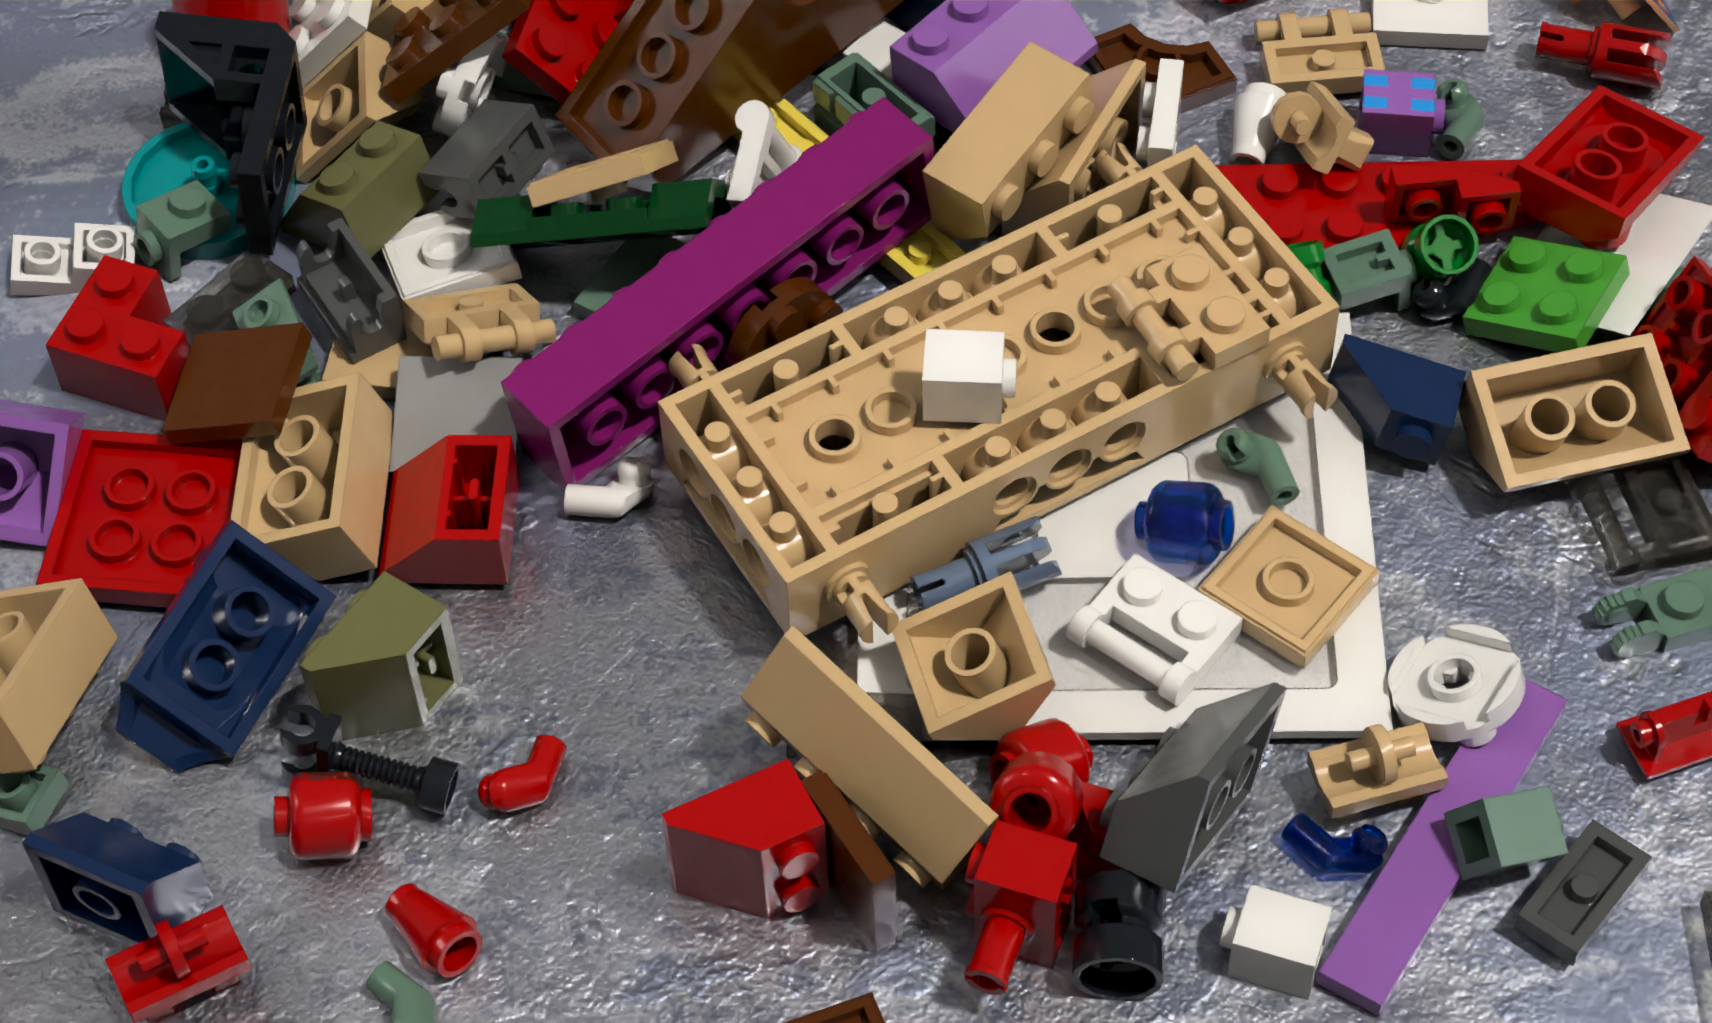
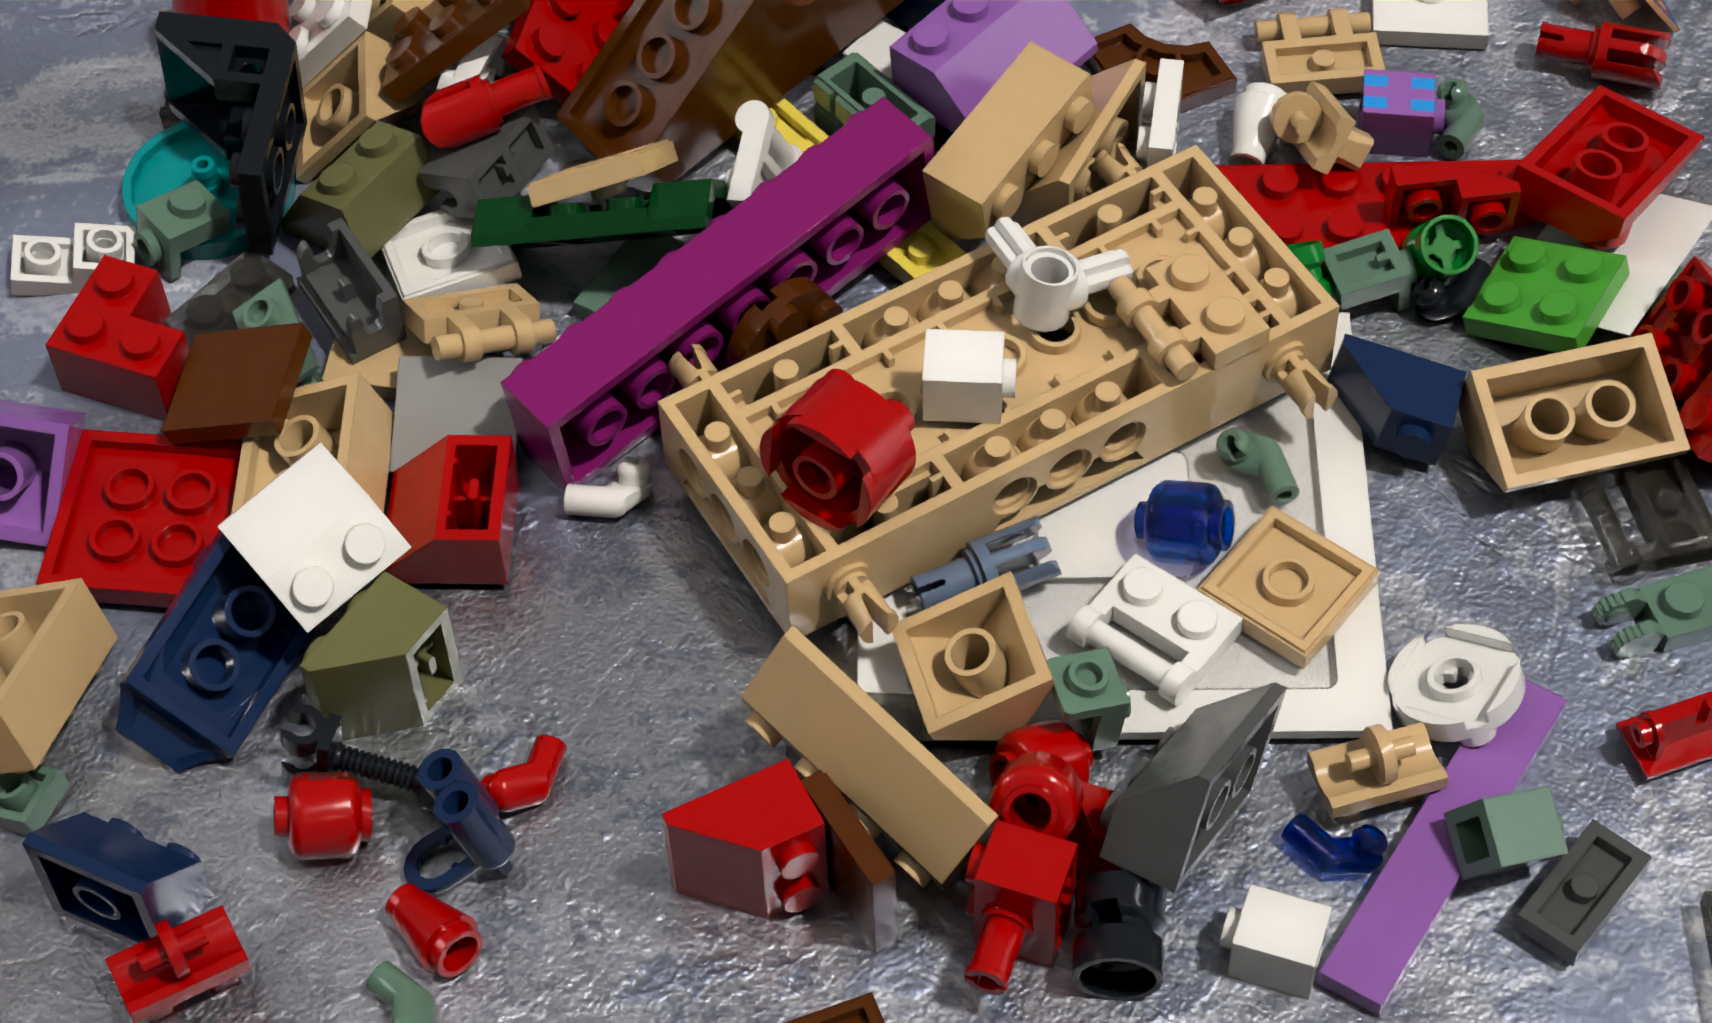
(314, 537): none -> white slope
(467, 816): none -> dark blue piece
(477, 107): none -> red arm
(840, 451): none -> red brick
(1048, 278): none -> white axle
(1092, 692): none -> sand green bracket

